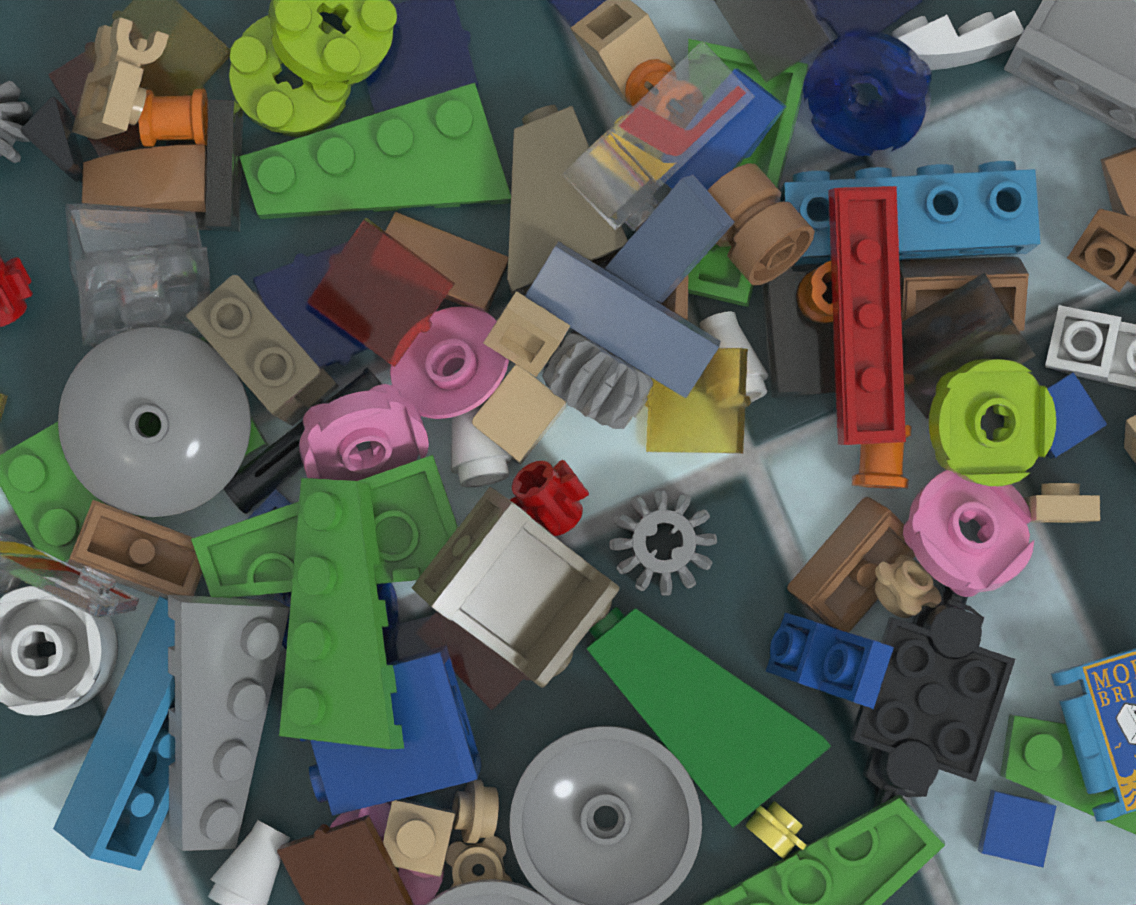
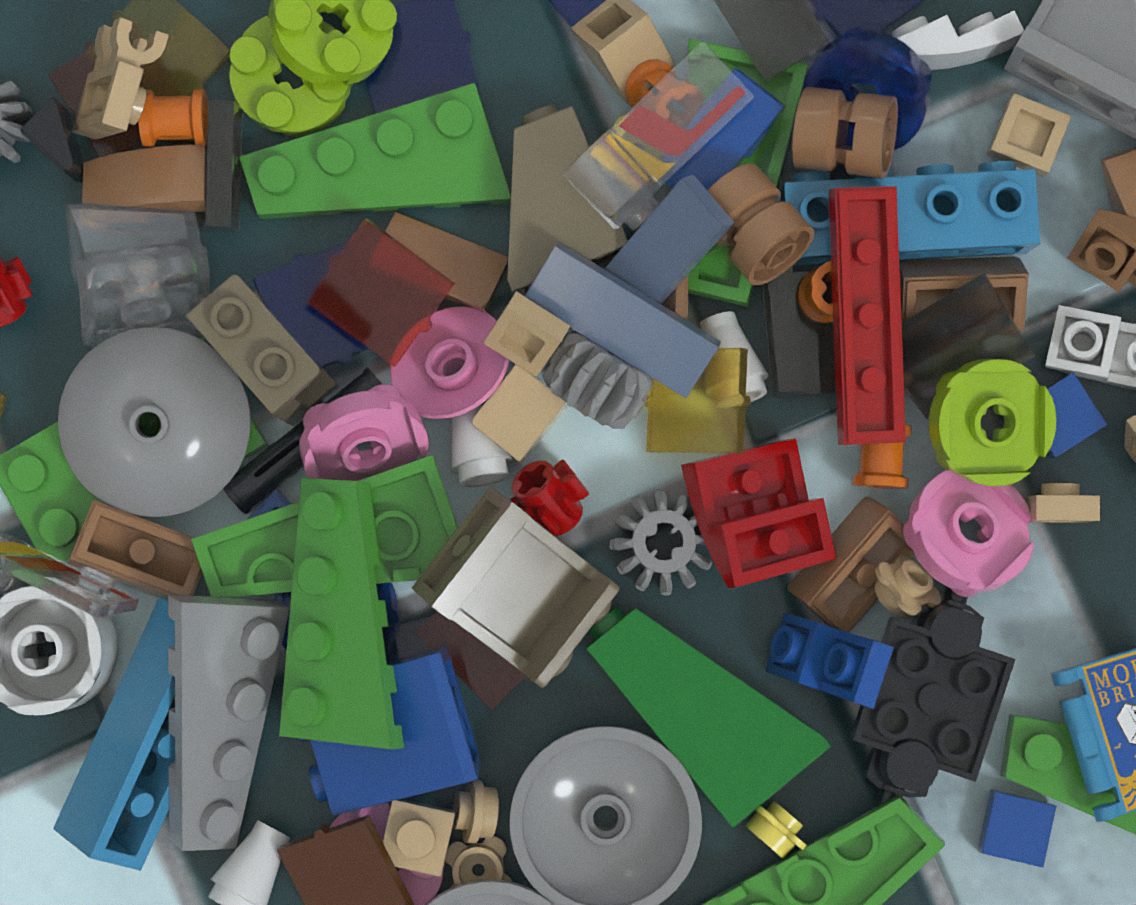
(758, 513): none -> red slope
(823, 129): none -> medium nougat wheel
(1028, 134): none -> tan plate

